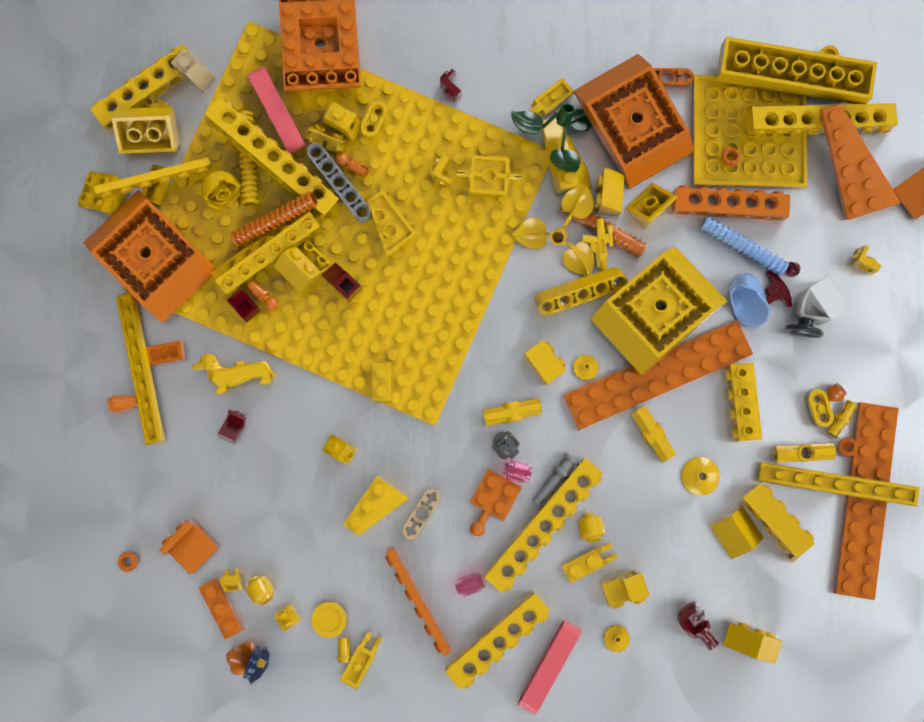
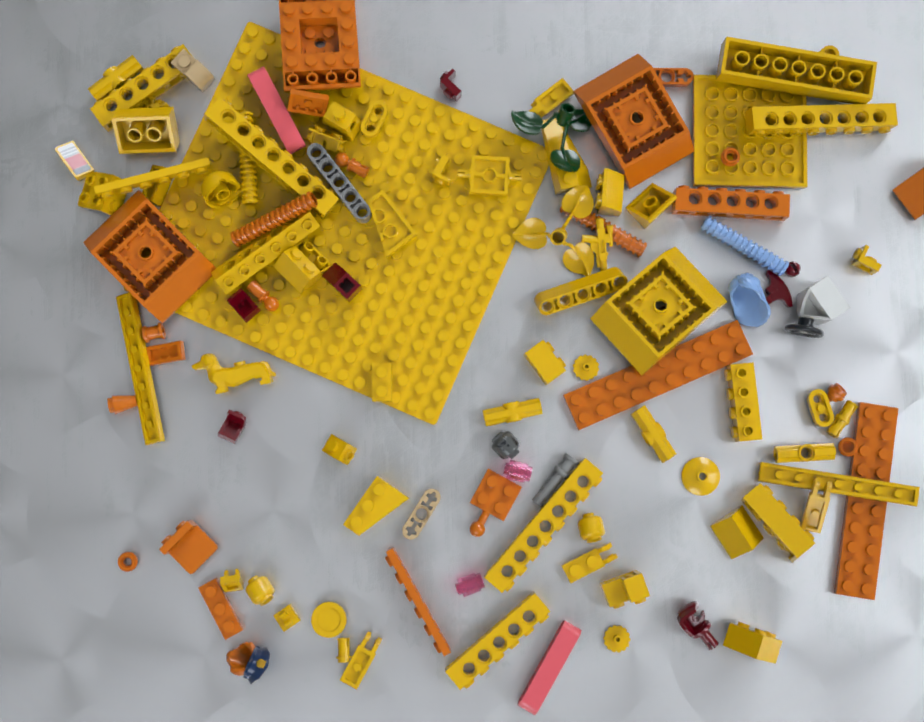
(74, 160): none -> slope
(115, 78): none -> yellow piece
(153, 332): none -> orange bush
(307, 102): none -> orange bracket
(816, 507): none -> yellow hinge
(857, 174): orange wing -> none

